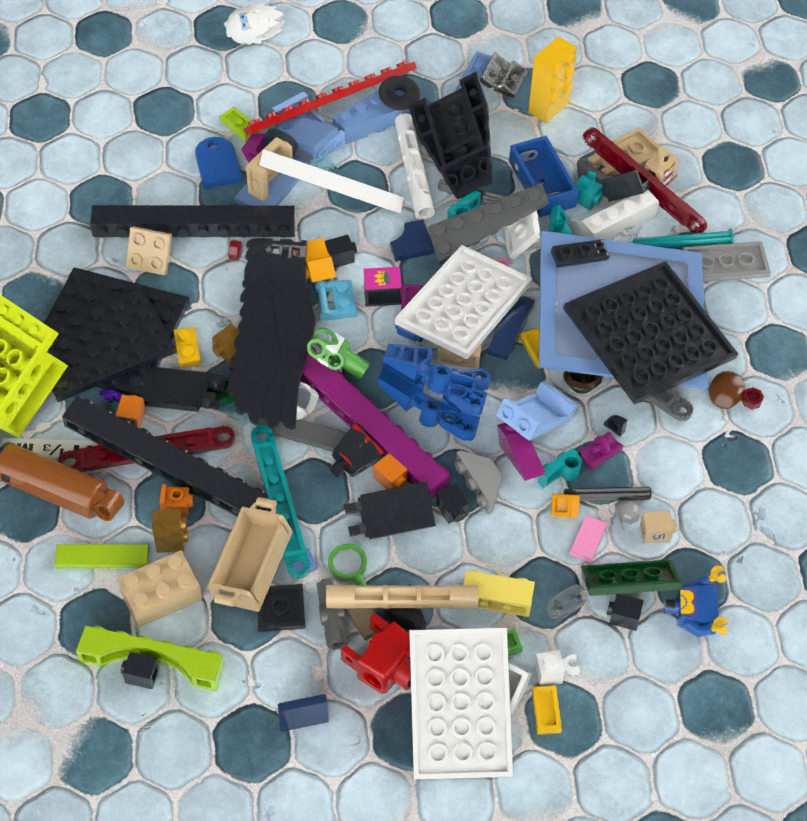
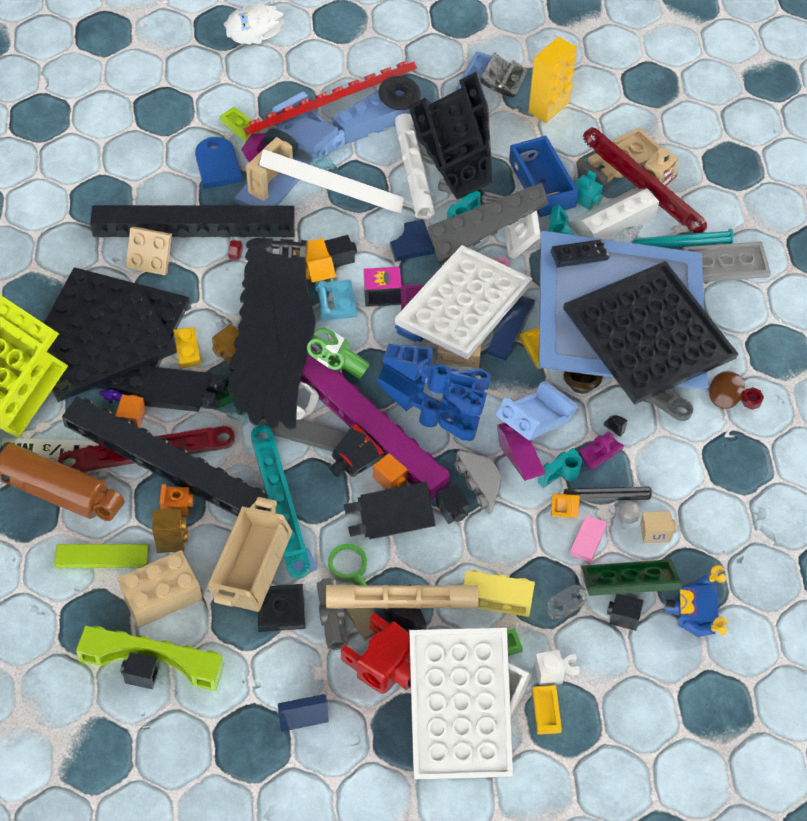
(624, 185): black panel -> none

